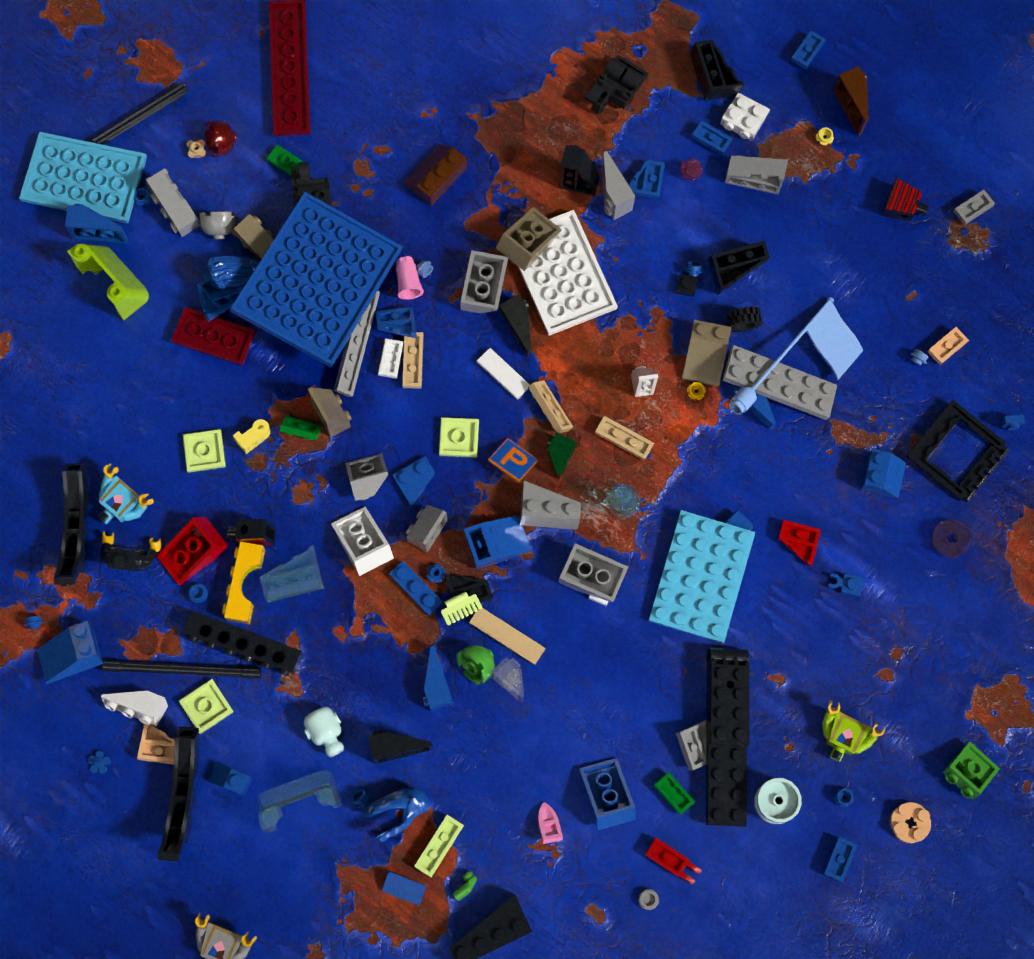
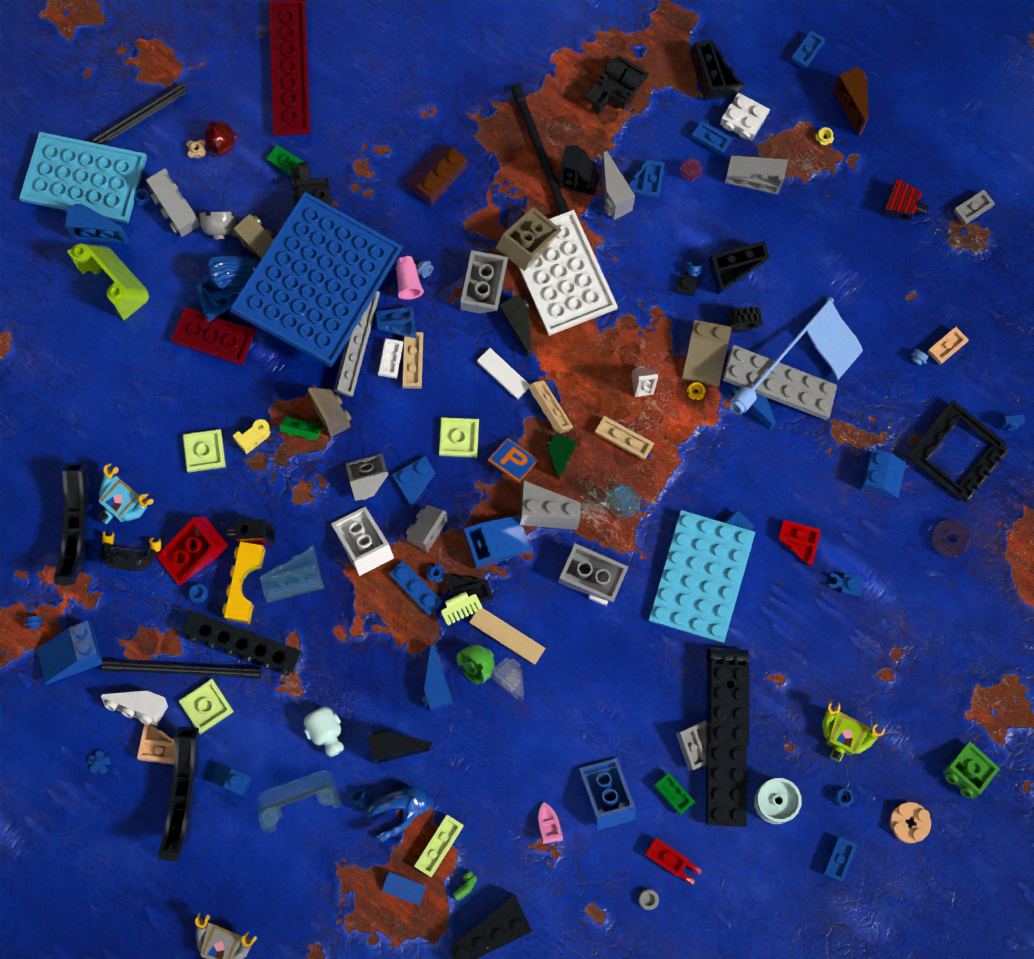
(520, 99): none -> black piece

